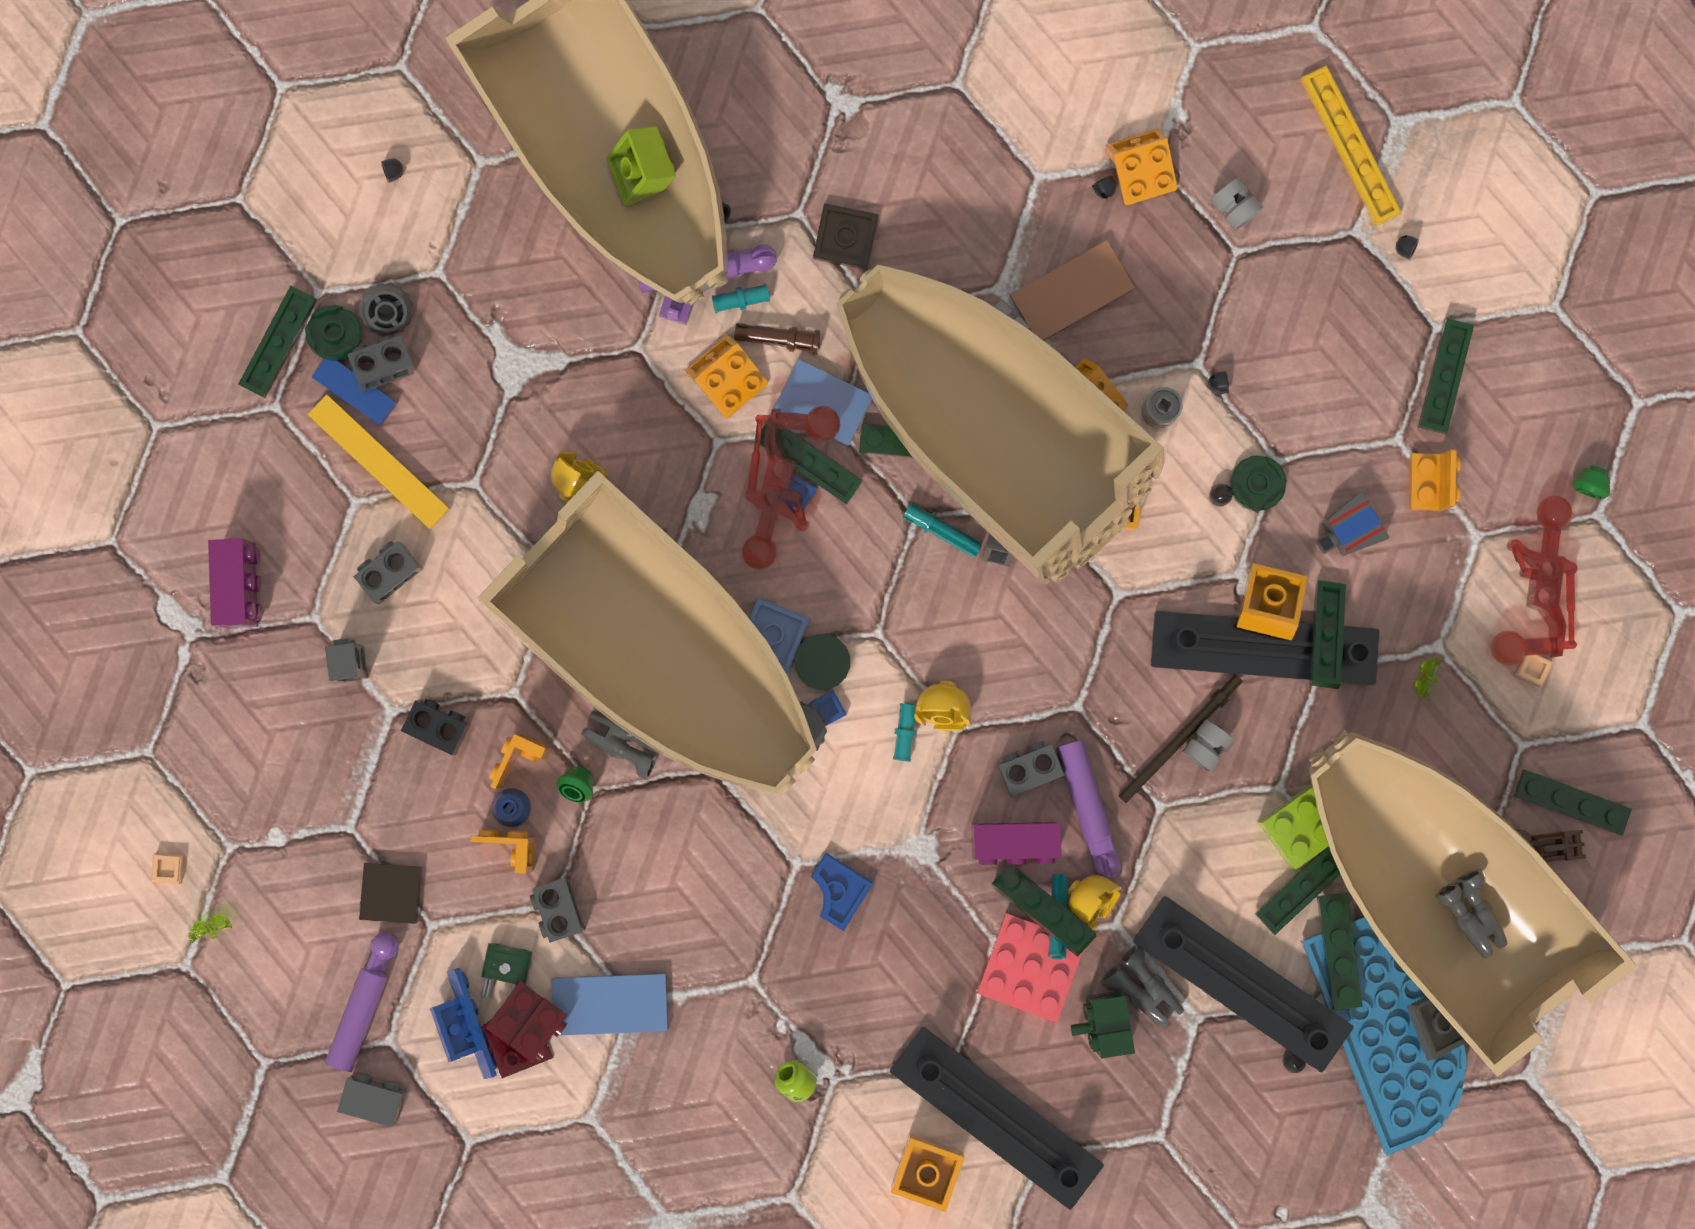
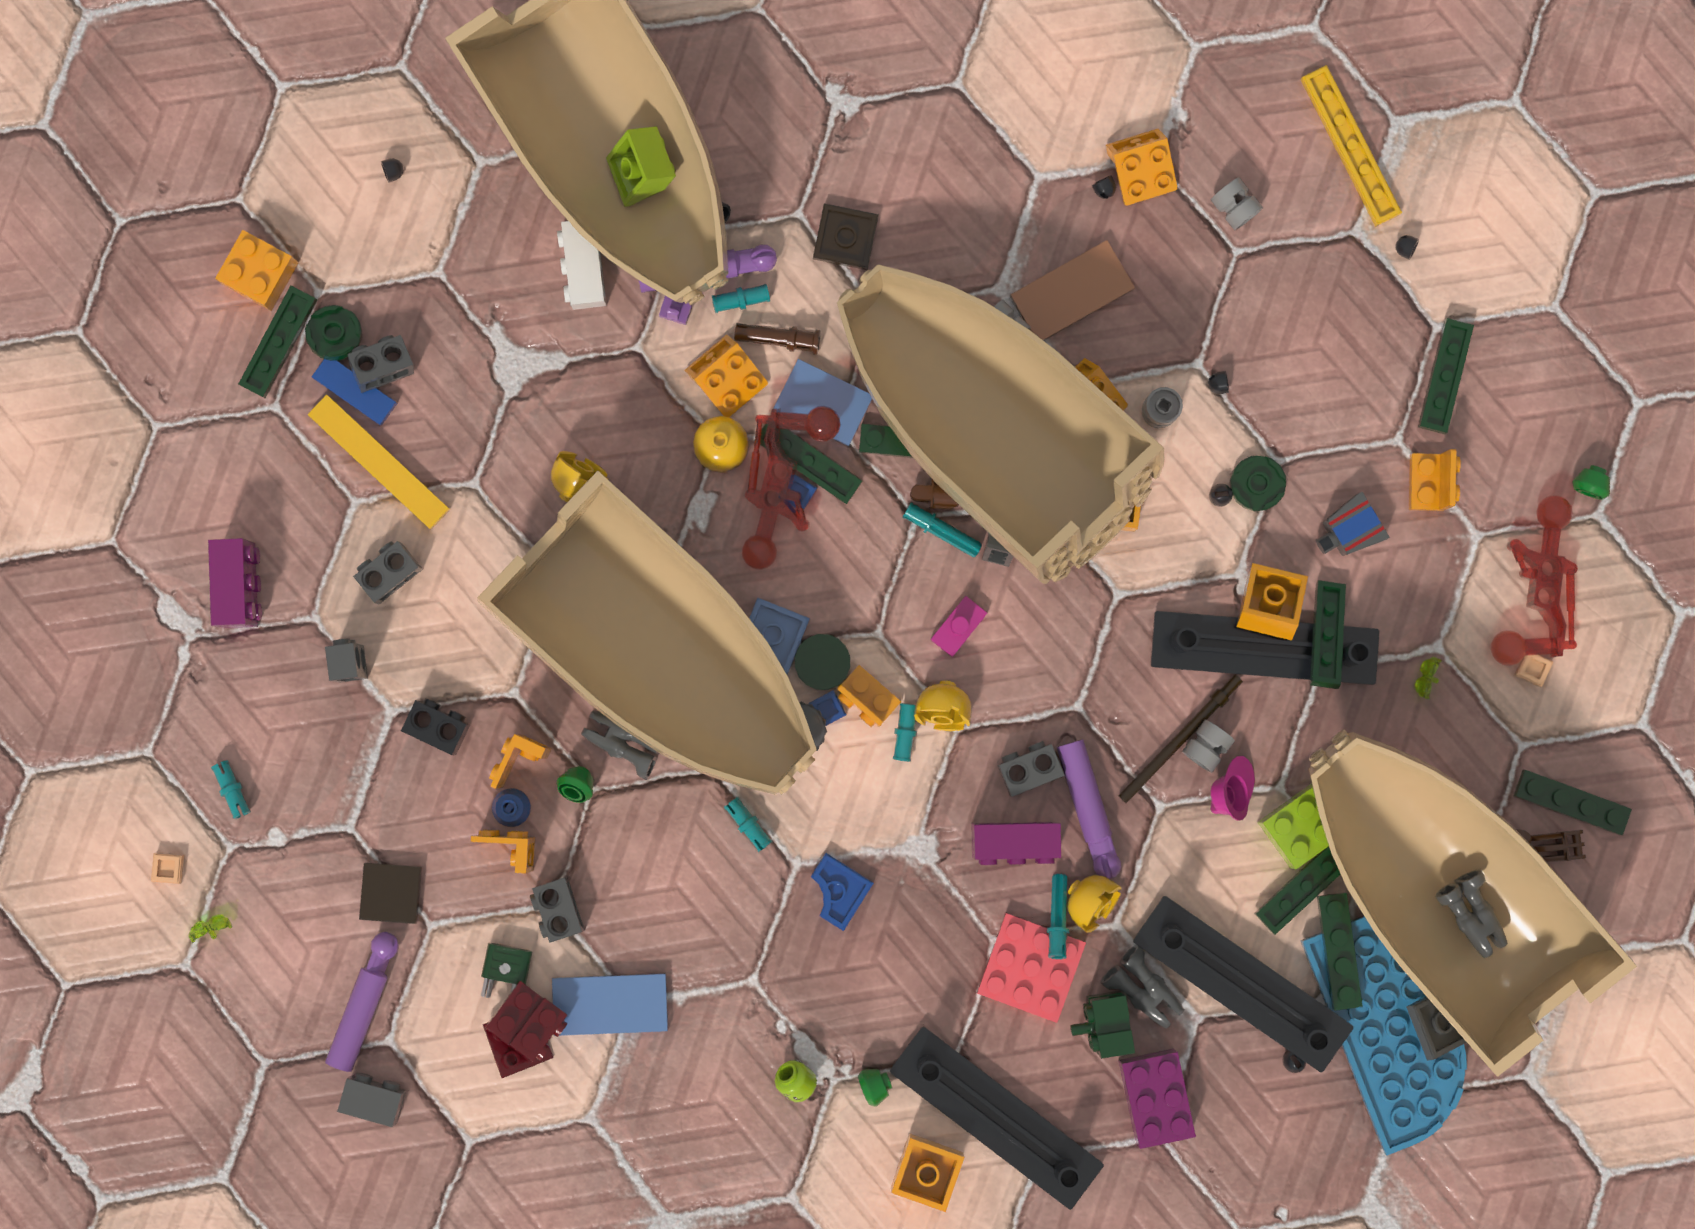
(230, 789): none -> teal pin
(257, 270): none -> light orange brick
(386, 309): dark grey piece -> none
(460, 1028): blue bracket -> none
(583, 270): none -> white brick
(720, 444): none -> yellow cylinder
(748, 824): none -> teal pin
(868, 696): none -> light orange bracket
(874, 1085): none -> green cone
(934, 494): none -> reddish brown arm
(958, 626): none -> dark pink tile
(1044, 910): dark green plate -> none
(1157, 1098): none -> magenta brick
(1234, 790): none -> dark pink piece

